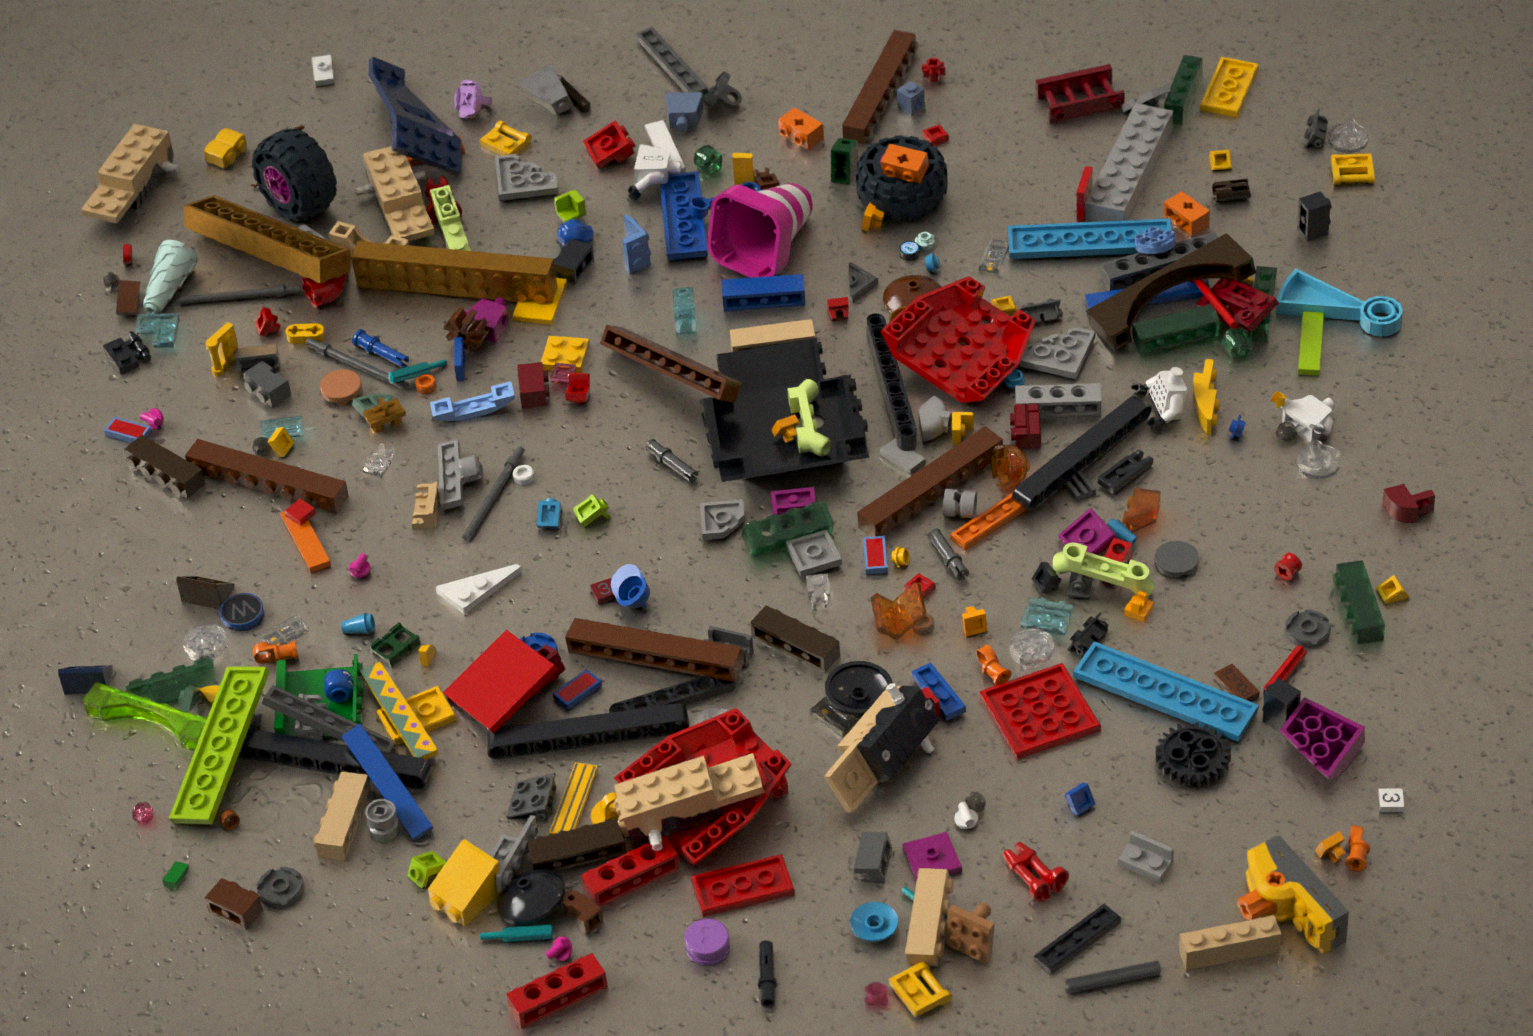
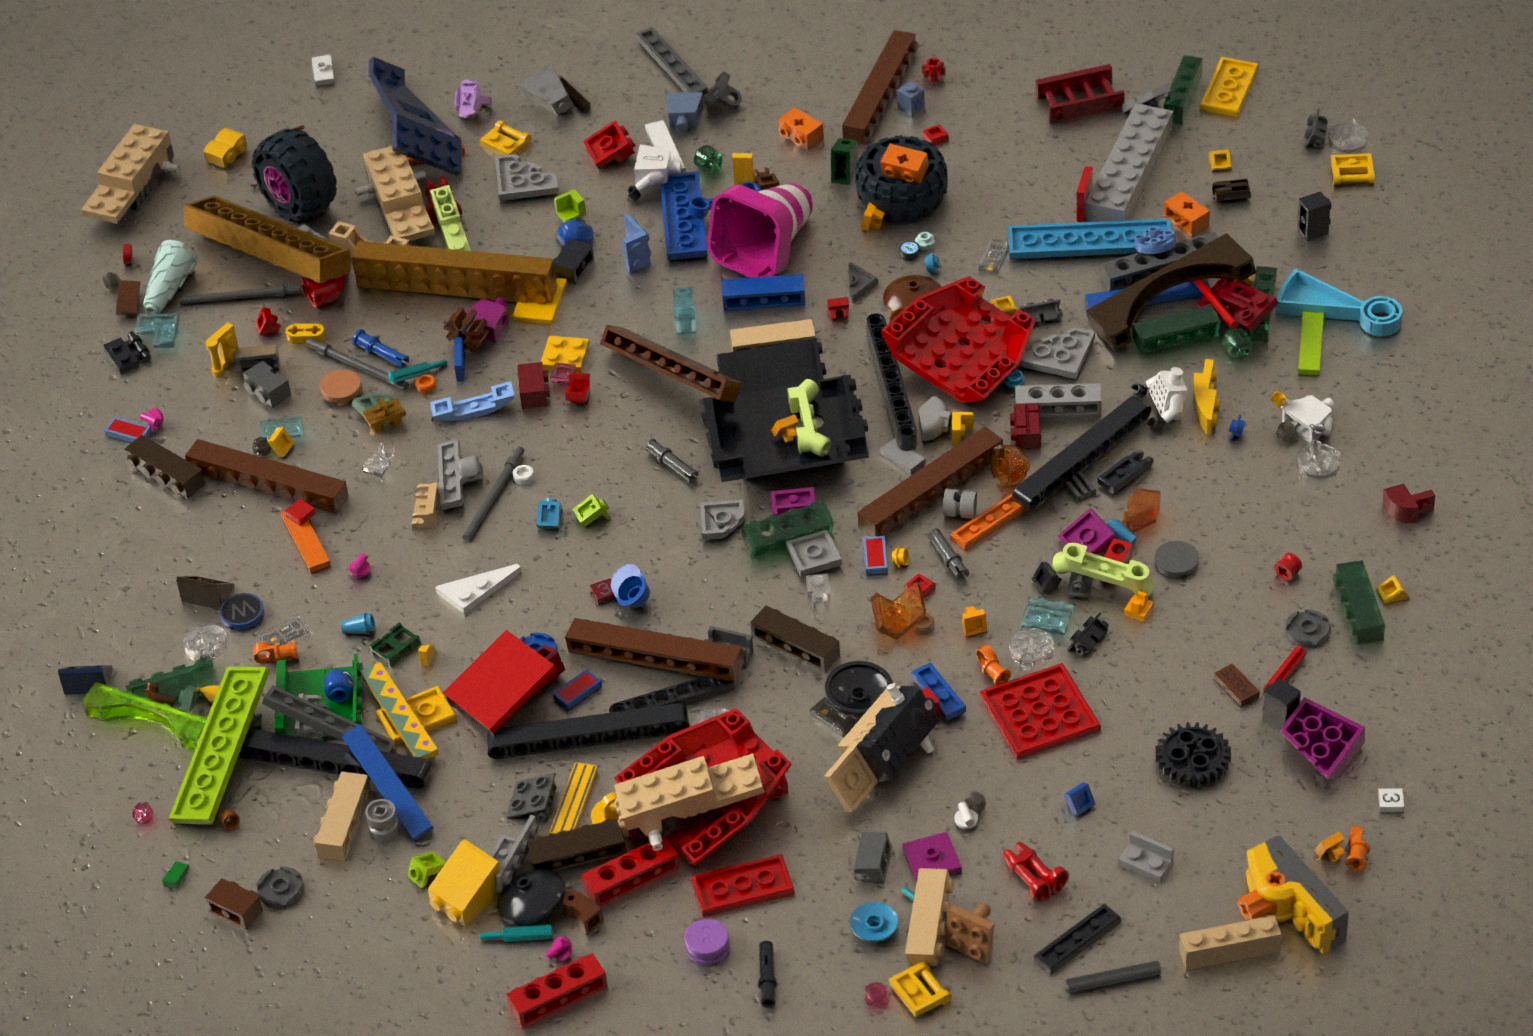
(151, 692): none -> reddish brown arm
(1165, 691): dark azure plate -> none

